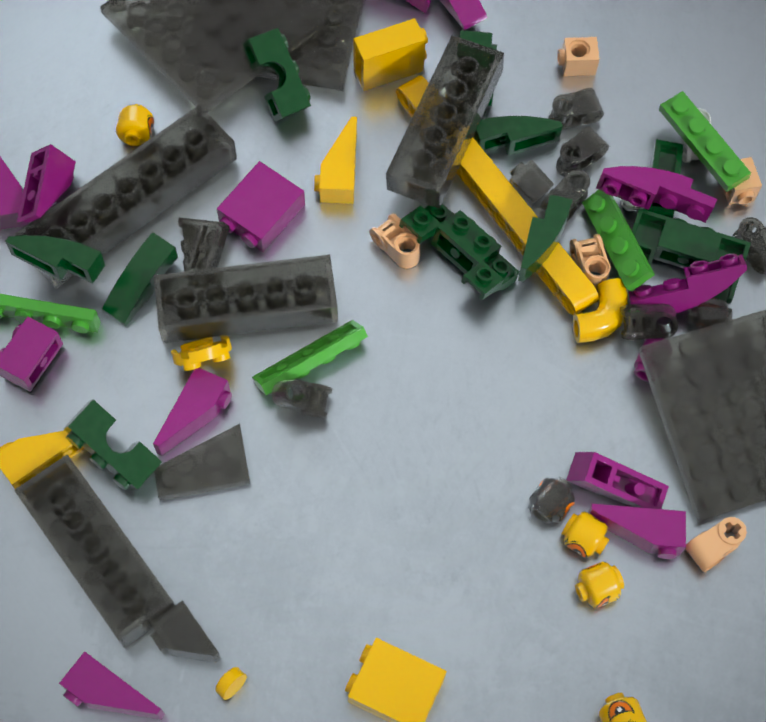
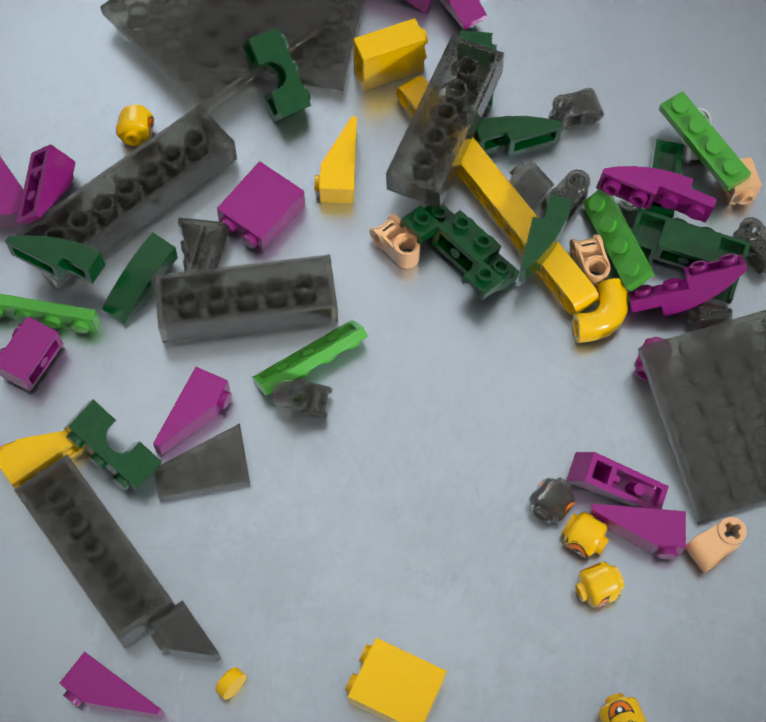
(202, 350): yellow plate -> none
(581, 151): clear smoke piece -> none
(588, 56): light nougat brick -> none
(646, 321): clear smoke piece -> none

